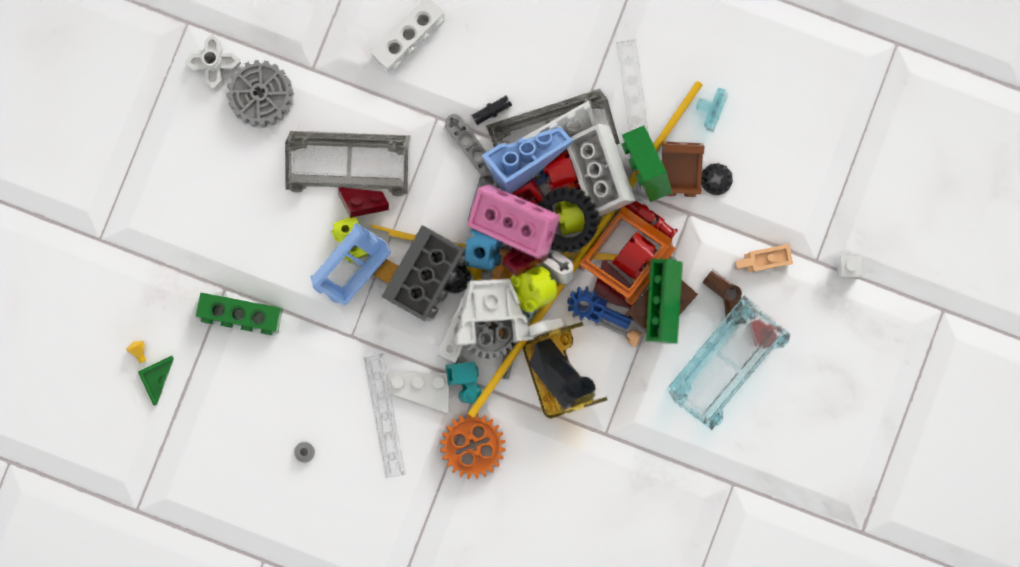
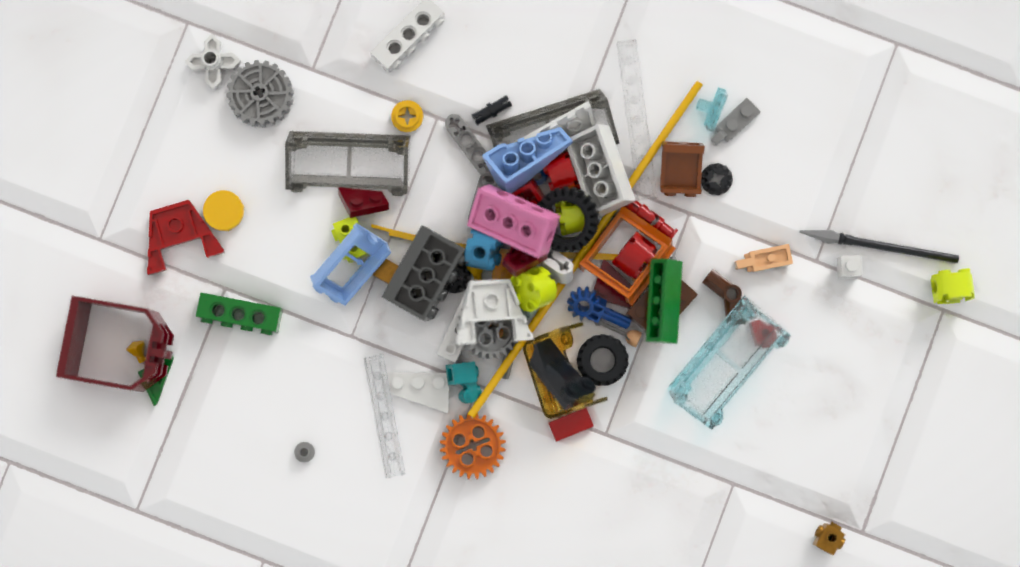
(75, 337): none -> dark red container
(176, 226): none -> red wing
(223, 210): none -> yellow tile
(401, 109): none -> yellow gear
(545, 327): white beam -> none
(571, 424): none -> red tile
(607, 342): none -> black tyre
(647, 163): green wedge -> none
(735, 121): none -> light grey hinge
(831, 236): none -> black piece
(836, 541): none -> pearl gold brick
(952, 287): none -> neon yellow brick

